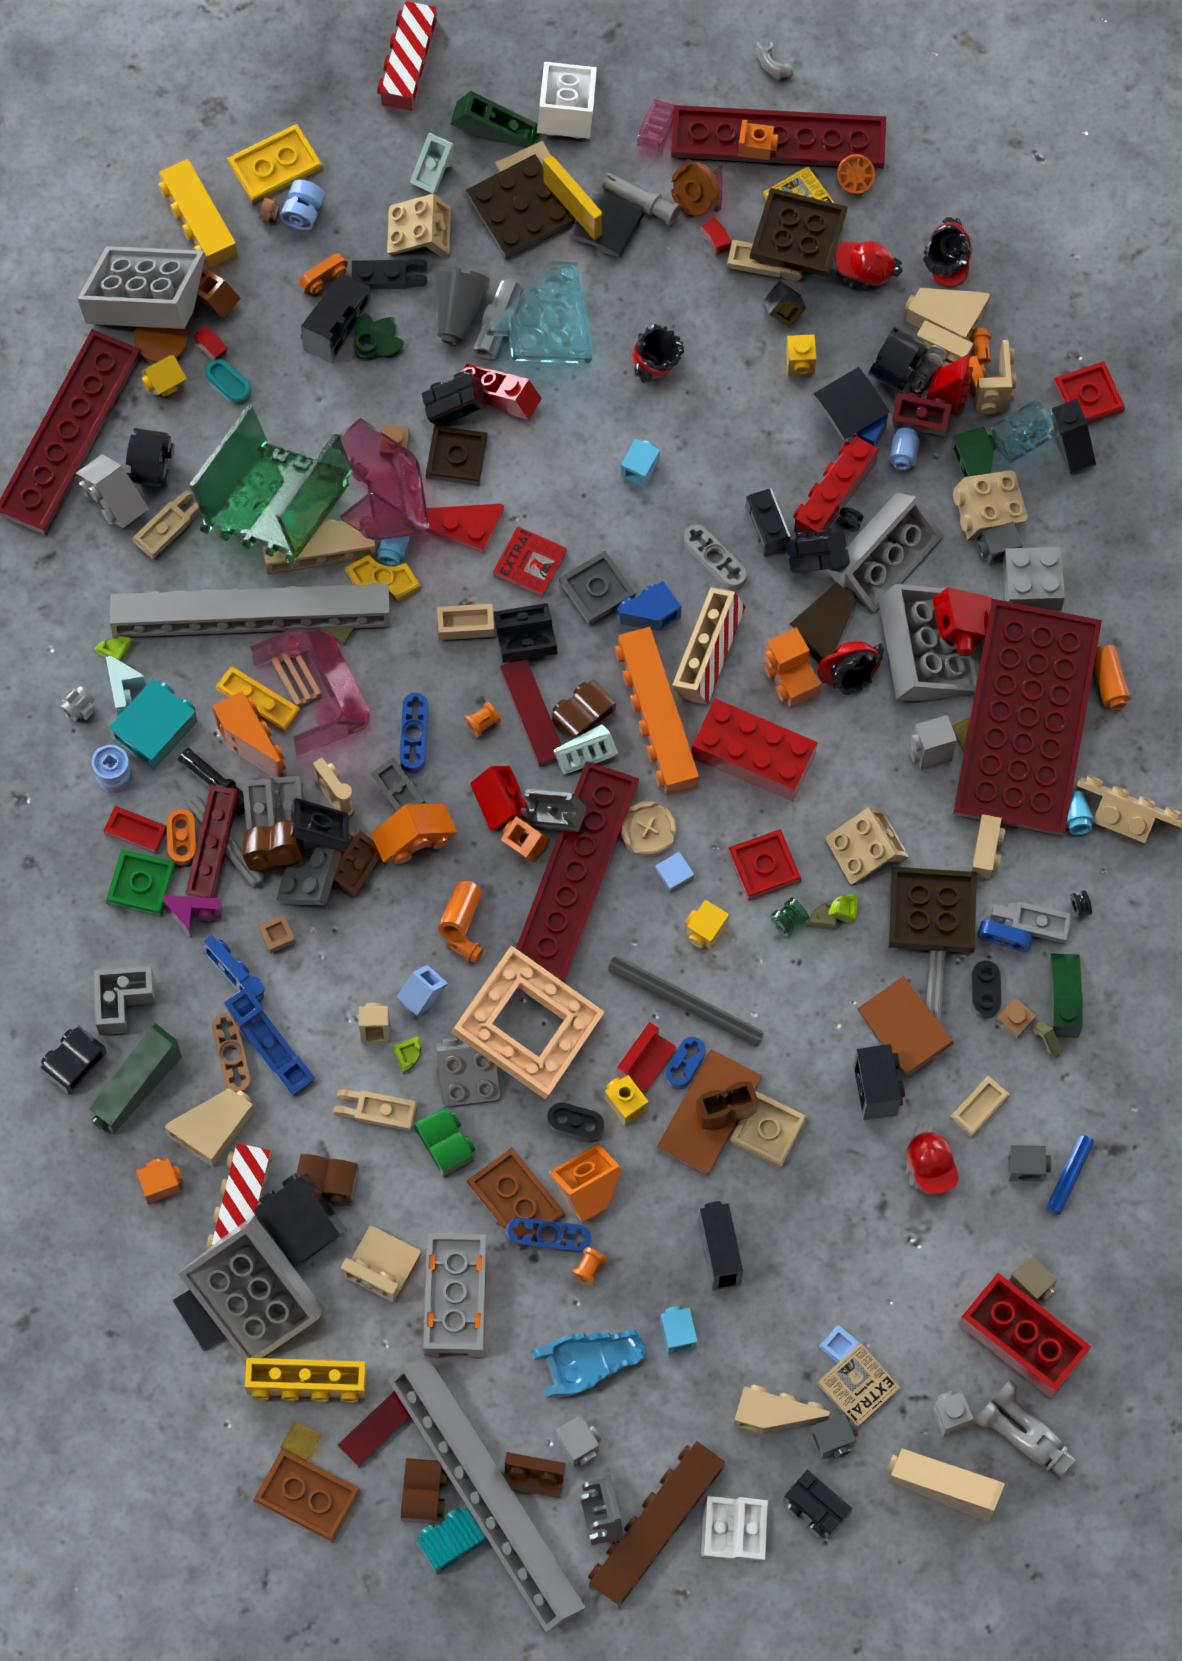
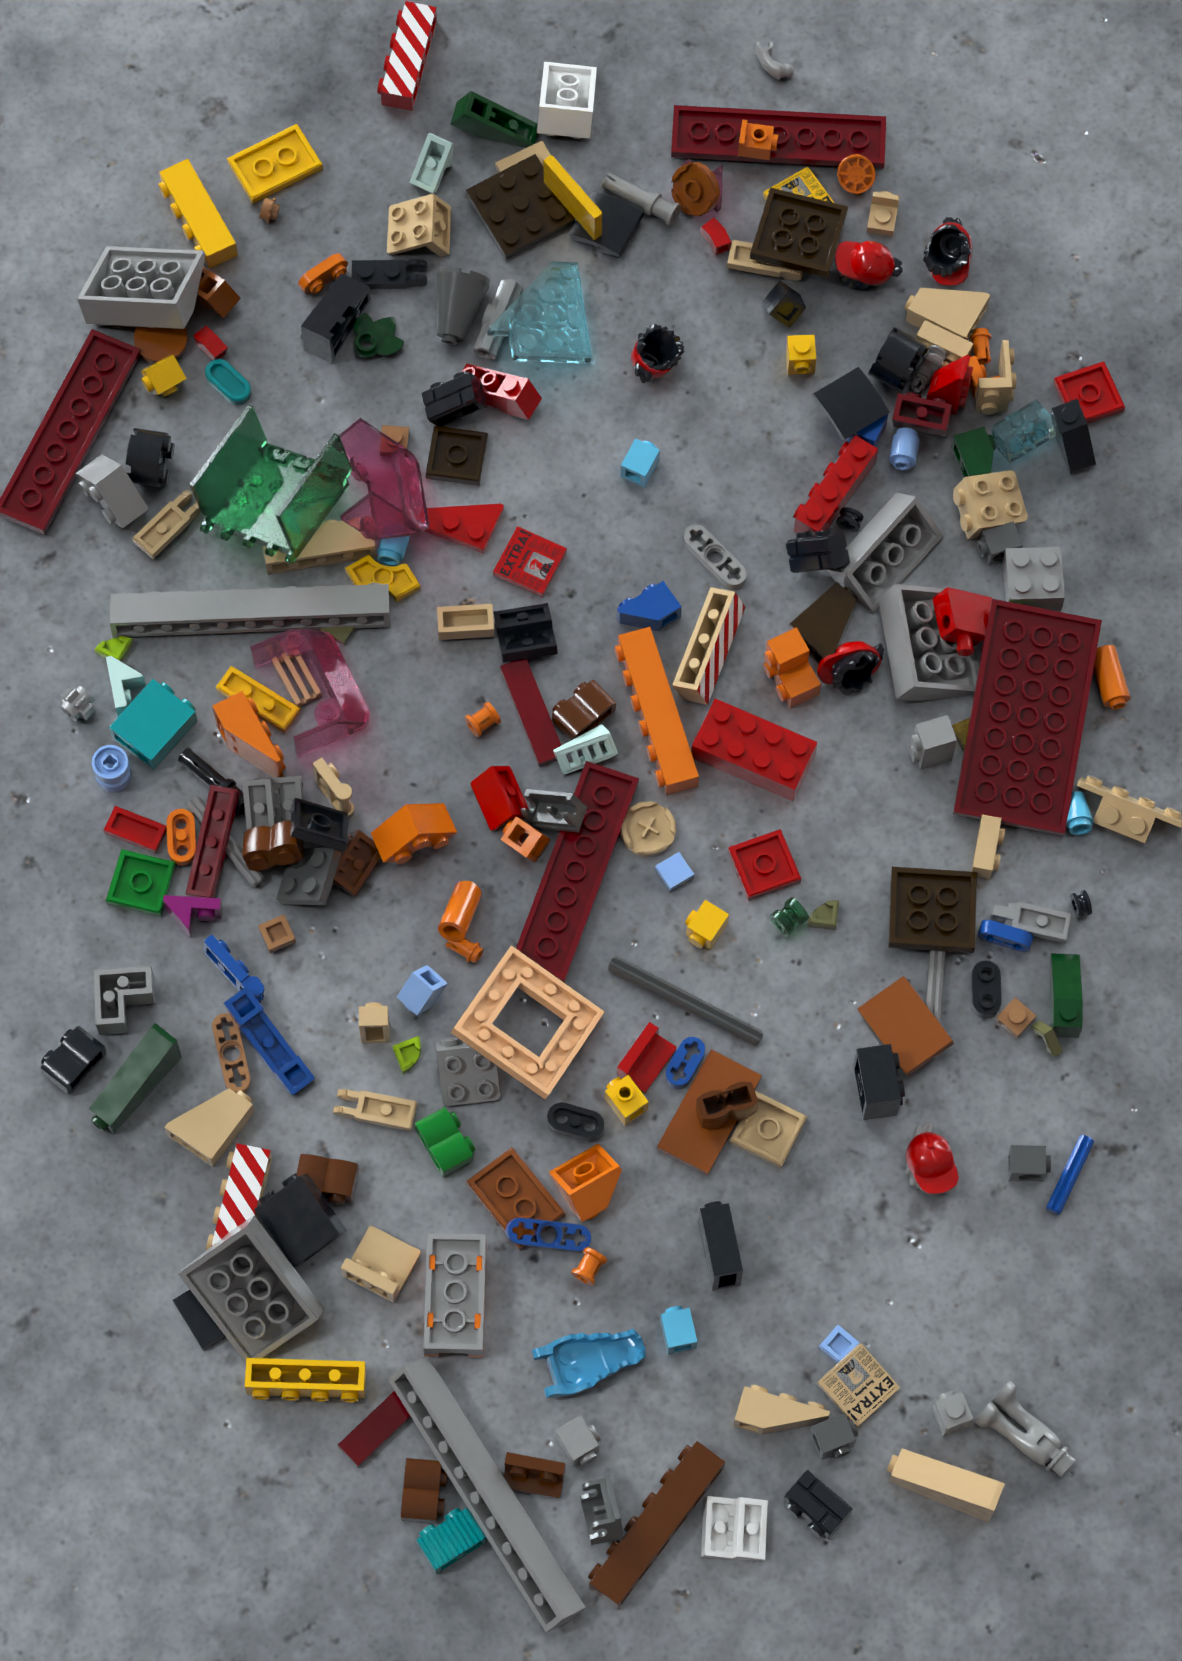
(159, 1180): orange brick -> none
(300, 1441): clear yellow tile -> none
(303, 203): light blue wheel -> none
(307, 1495): dark orange tile -> none
(397, 785): dark grey hinge -> none
(406, 724): blue beam -> none
(596, 587): dark grey plate -> none
(651, 141): clear pink slope -> none
(767, 521): black brick -> none
(845, 908): lime tile -> none
(865, 844): tan bracket -> none
(883, 213): none -> tan bracket
(979, 1106): tan tile -> none
(1024, 1335): red brick -> none
(1034, 1280): dark tan brick -> none

